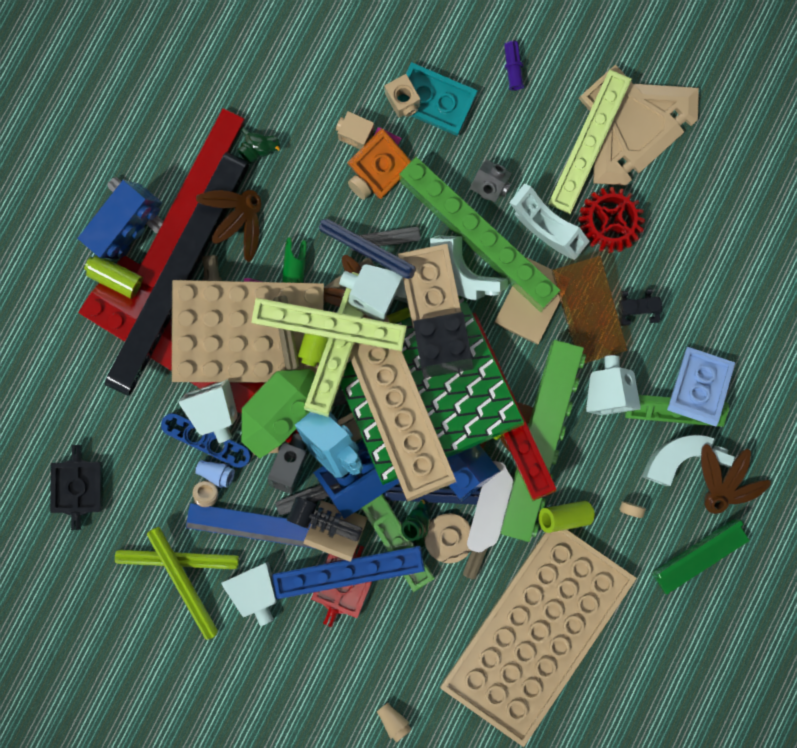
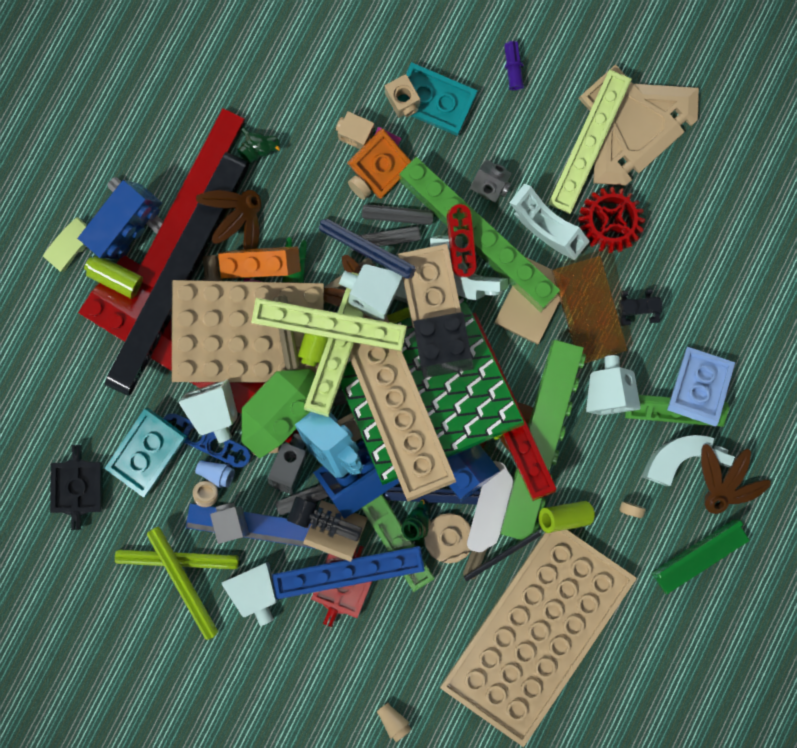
(66, 245): none -> yellowish green slope
(145, 452): none -> teal plate
(229, 523): none -> light grey brick
(259, 262): none -> orange brick
(397, 214): none -> dark grey axle
(471, 258): none -> red beam
(501, 556): none -> black axle

